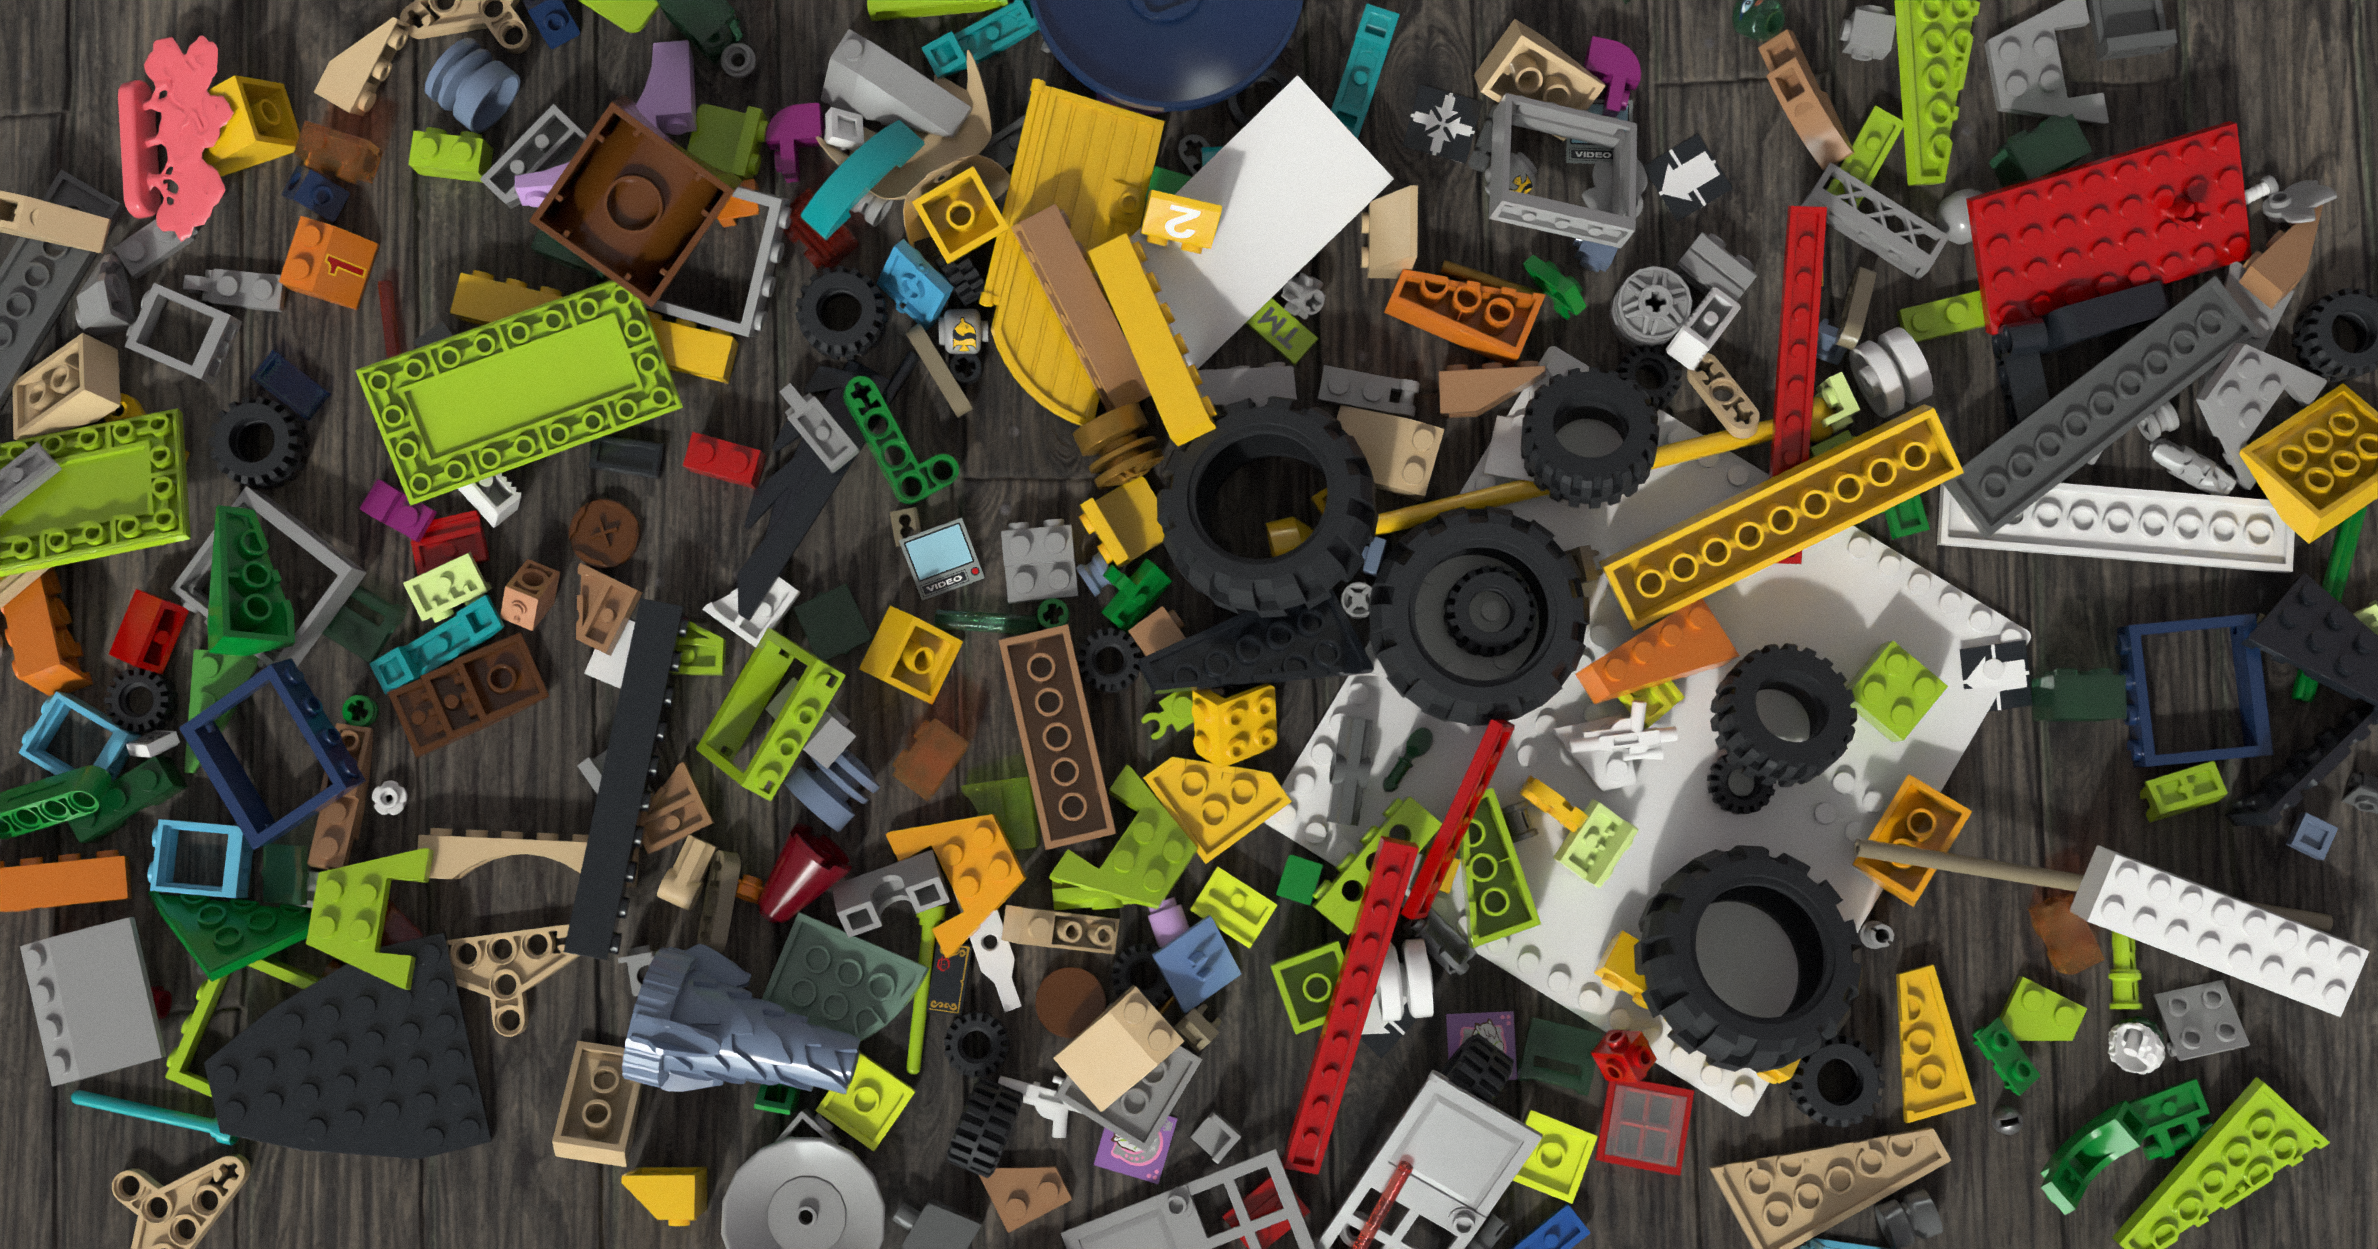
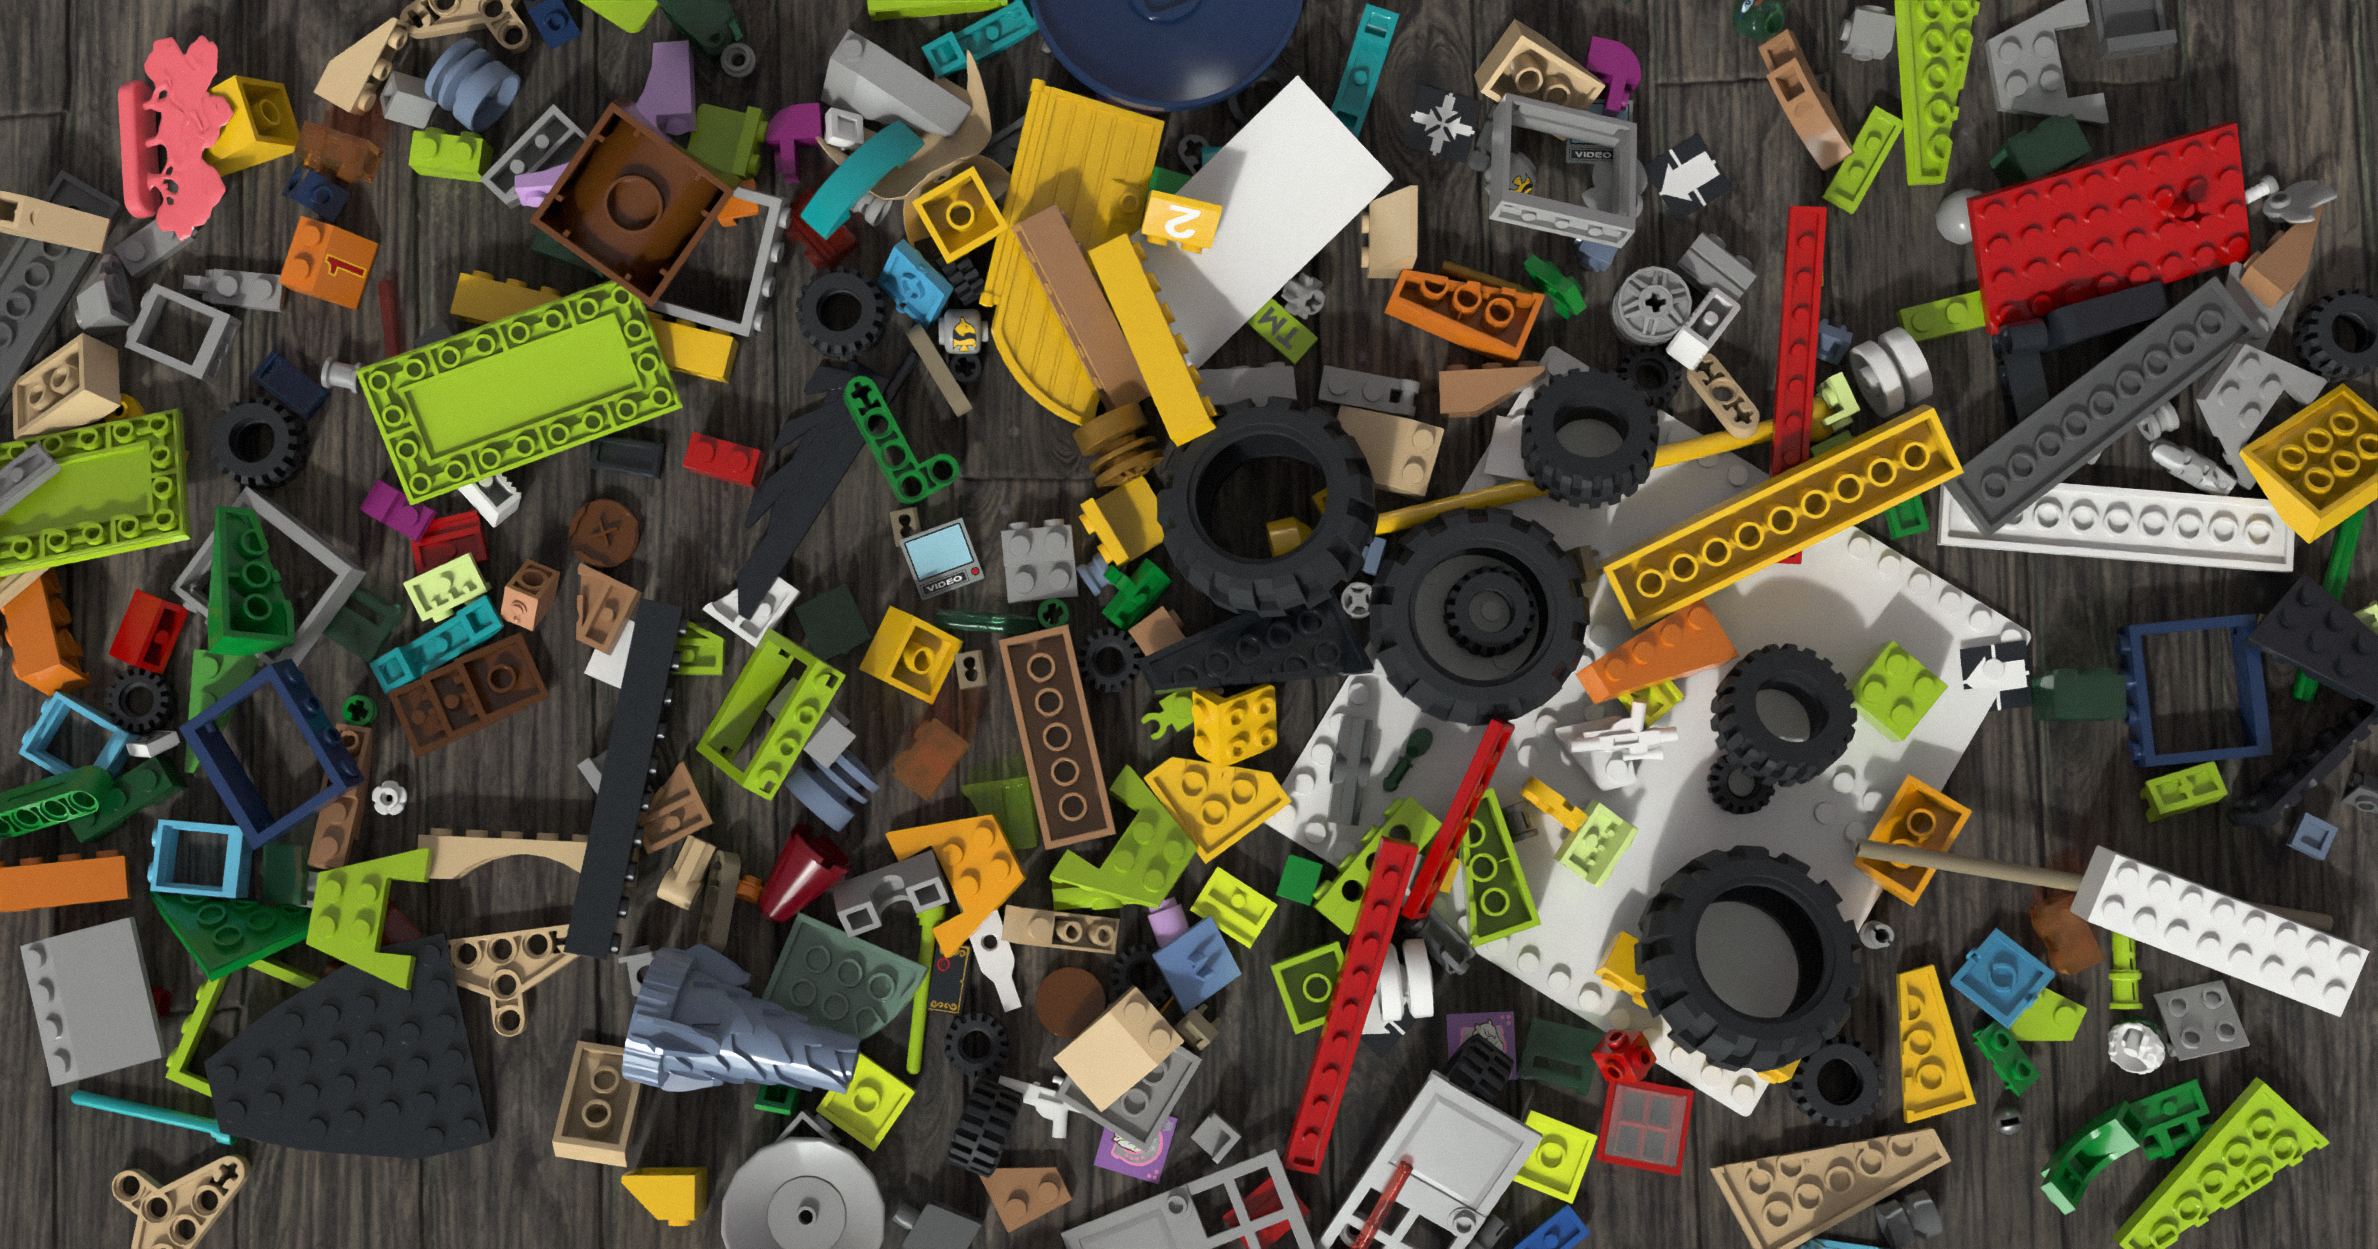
(341, 375): none -> light grey bush
(406, 101): none -> light grey panel
(819, 429): light grey hinge -> none
(962, 671): none -> dark tan piece
(1855, 308): dark tan beam -> none
(1873, 234): light grey fence -> none
(2002, 978): none -> dark azure plate

